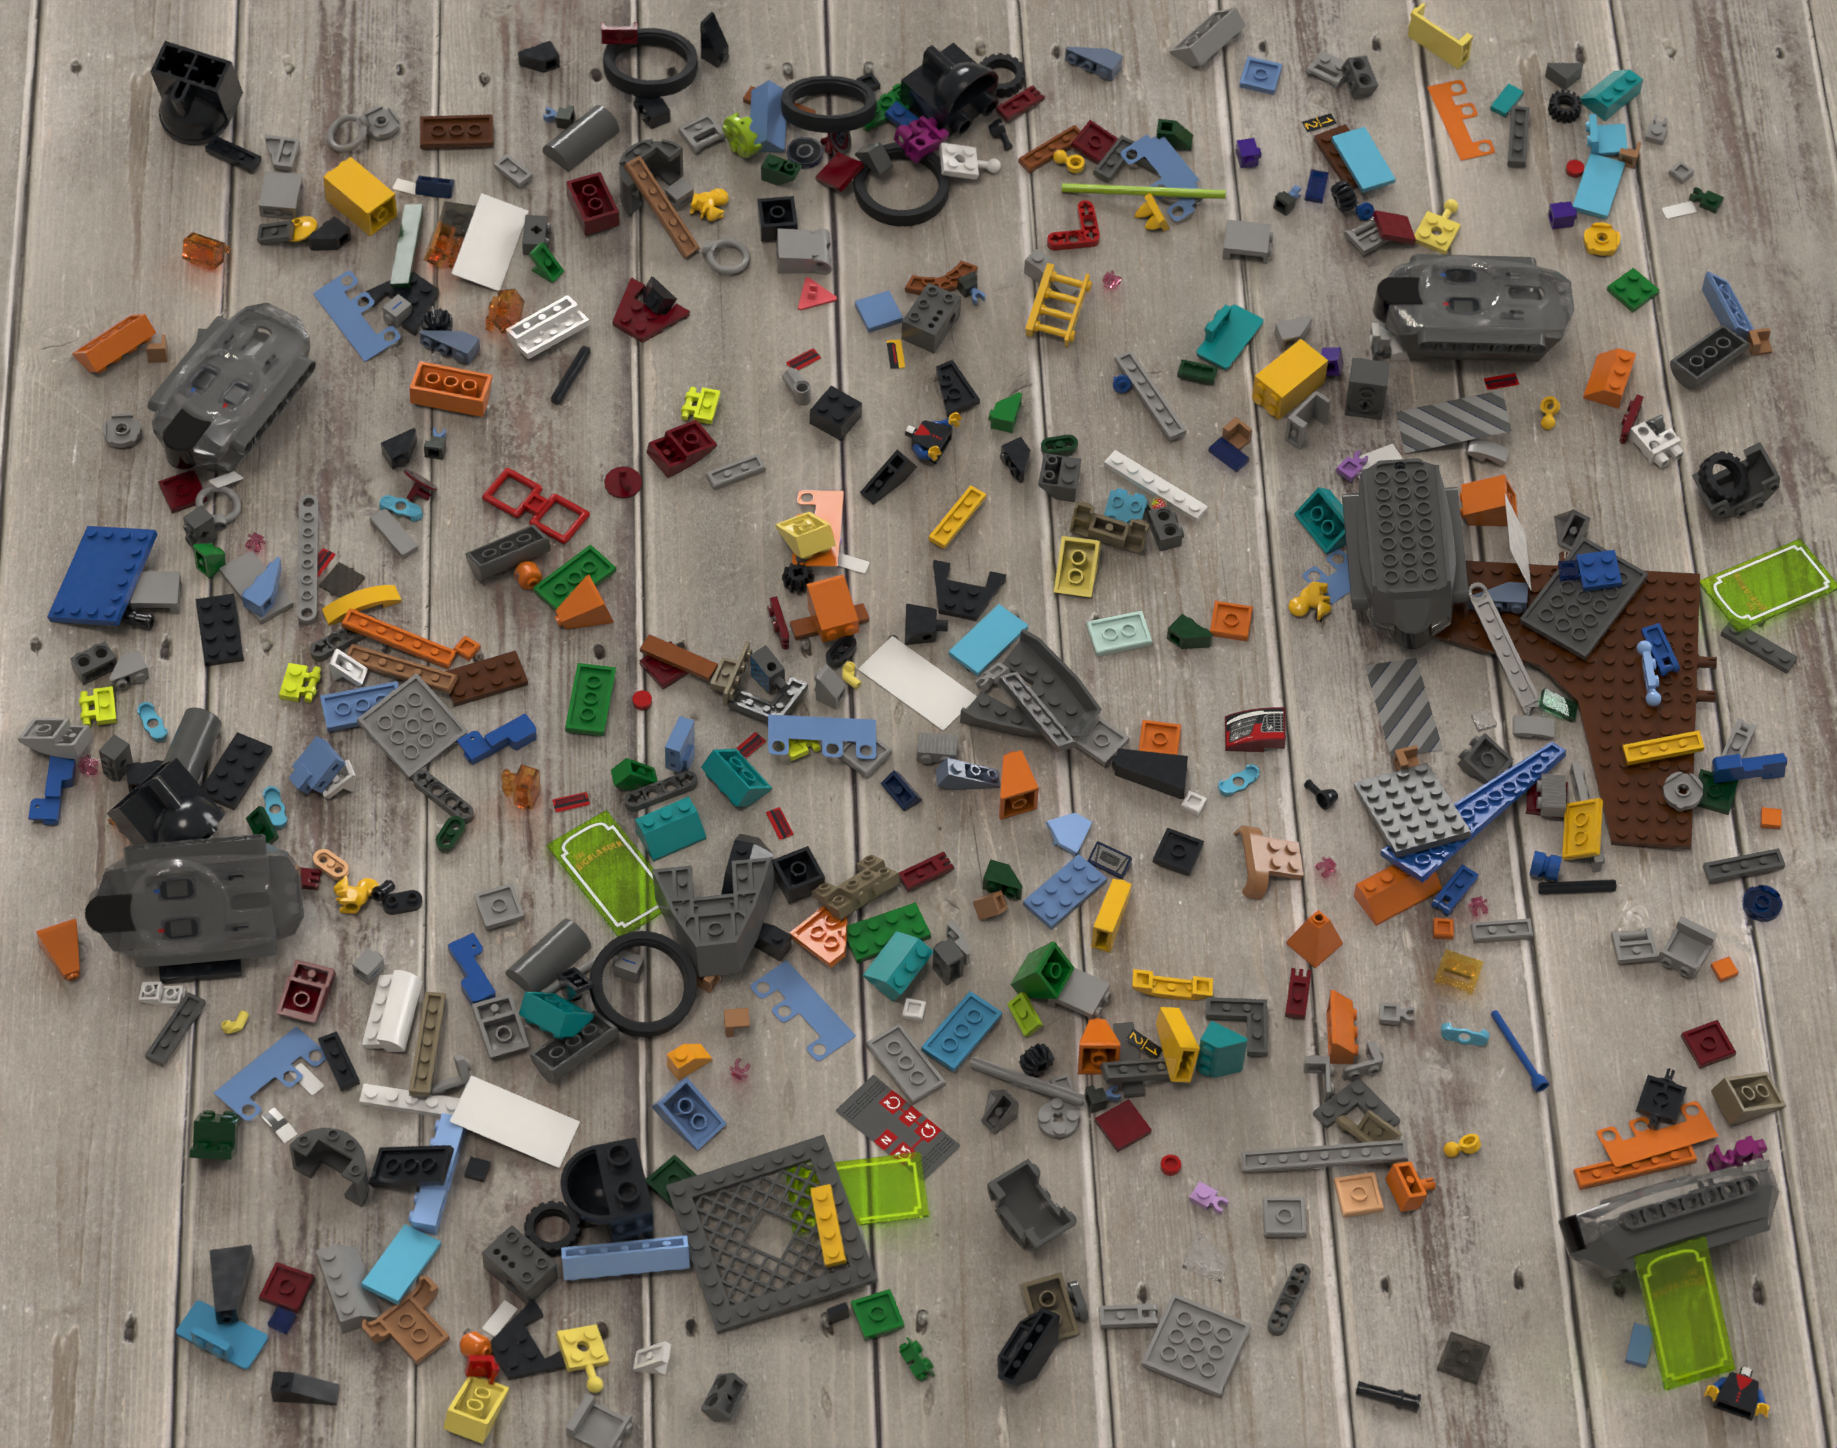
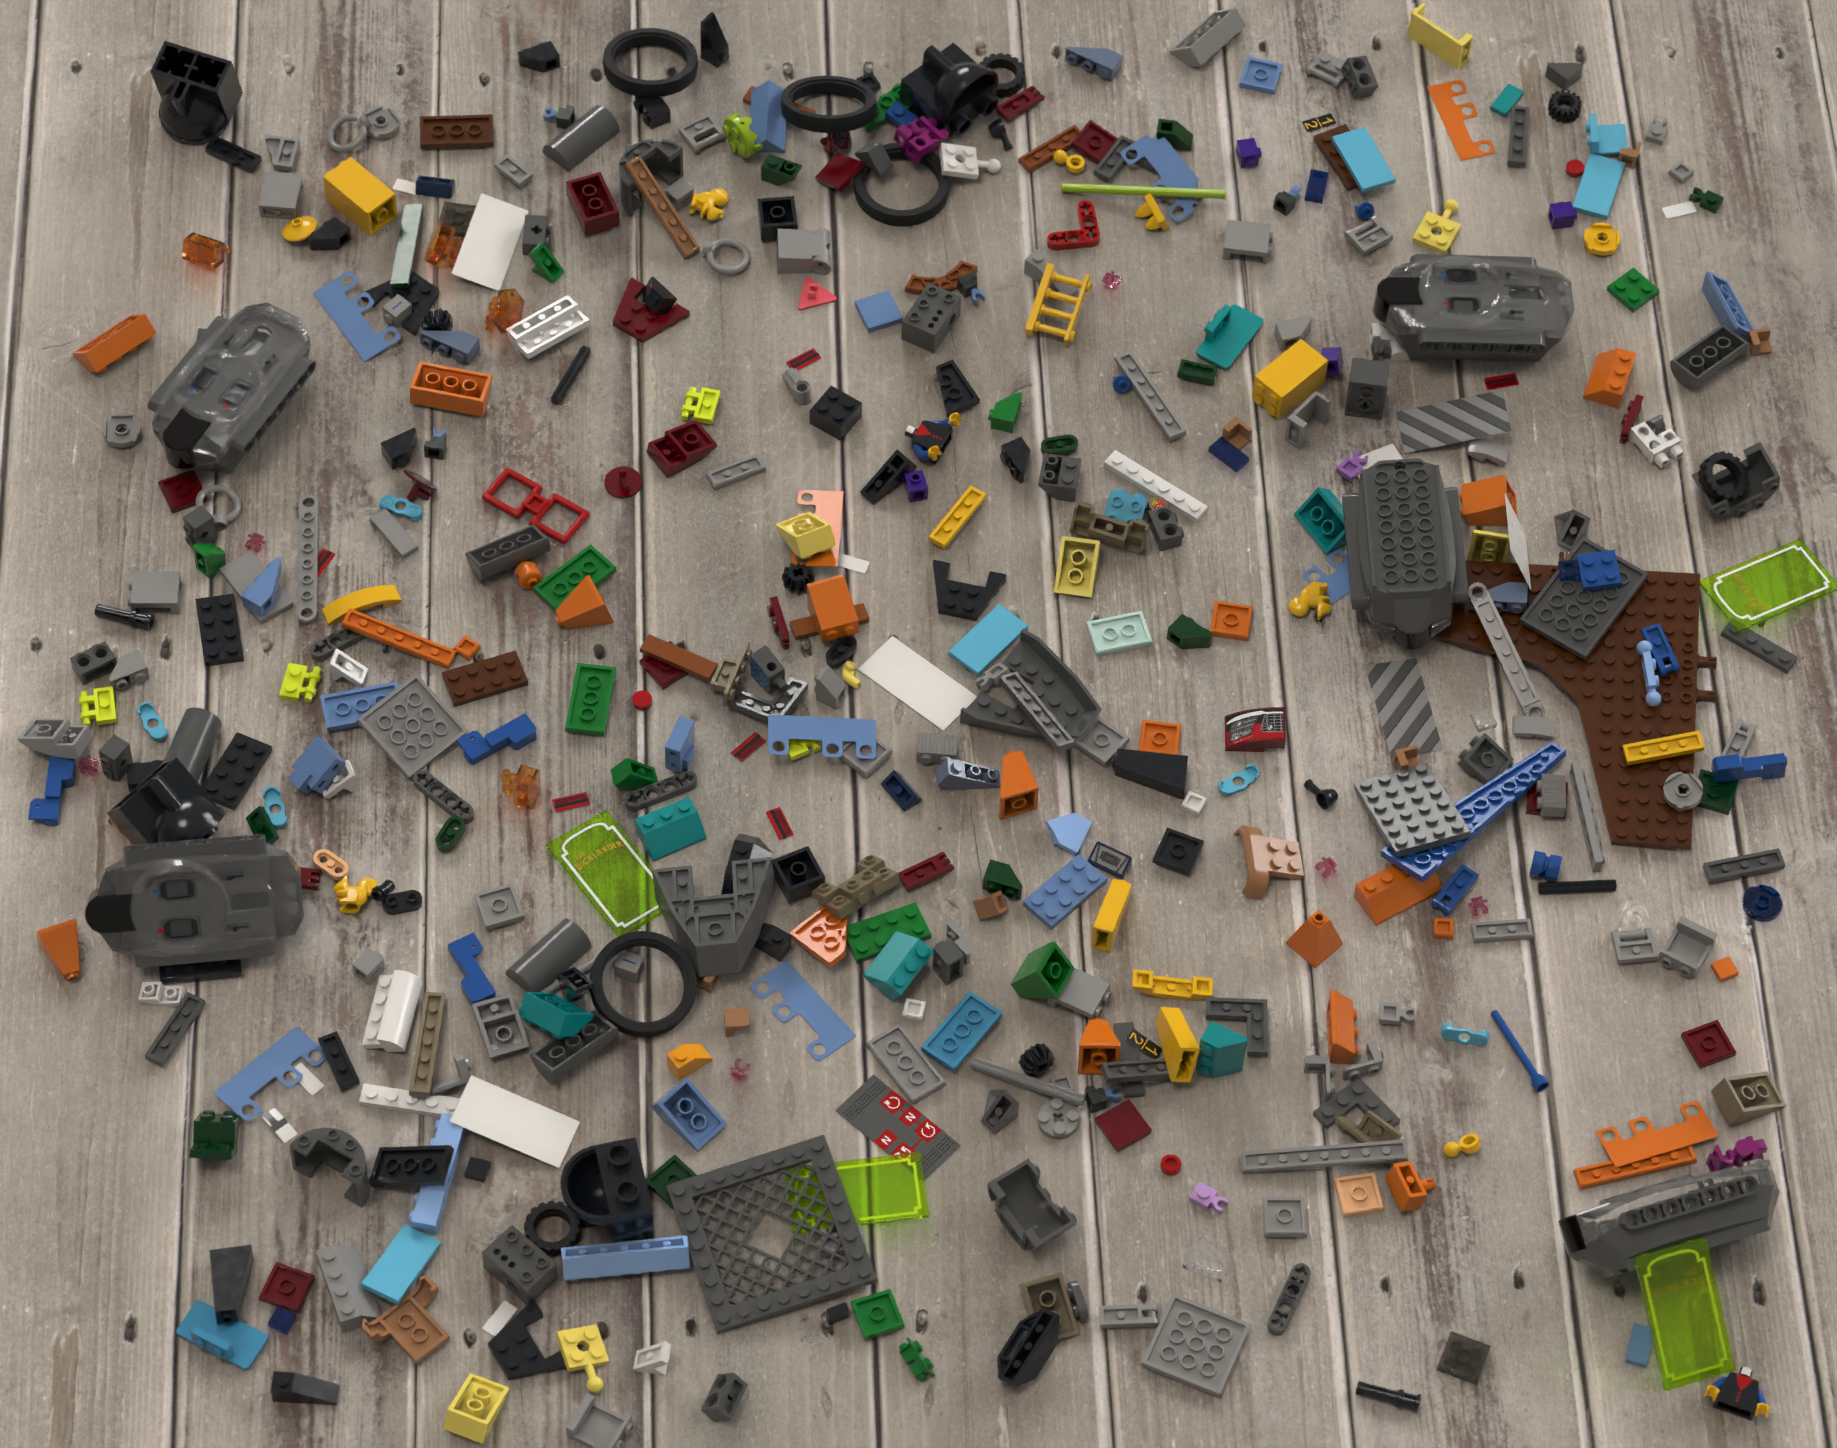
(102, 575): blue plate -> none
(157, 351): medium nougat panel -> none
(225, 479): white sticker -> none
(237, 1025): light yellow arm -> none
(275, 232): dark grey plate -> none
(306, 991): dark red slope -> none
(341, 580): clear smoke piece -> none
(402, 668): medium nougat tile -> none
(475, 1344): orange head -> none
(482, 1367): red bracket -> none
(619, 35): dark red hinge -> none
(735, 777): teal slope -> none
(805, 152): black tile -> none
(828, 1225): yellow plate -> none
(895, 354): sticker -> none
(915, 486): none -> dark purple brick
(922, 624): black torso -> none
(1025, 1014): lime plate -> none
(1298, 994): dark red hinge -> none
(1344, 196): black gear -> none
(1394, 227): dark red tile -> none
(1461, 966): clear yellow plate -> none
(1488, 547): none -> light yellow slope
(1548, 421): yellow plate -> none
(1558, 705): clear green tile -> none
(1582, 829): yellow tile -> none
(1612, 93): teal slope -> none
(1661, 1099): black plate -> none
(1770, 818): orange tile -> none

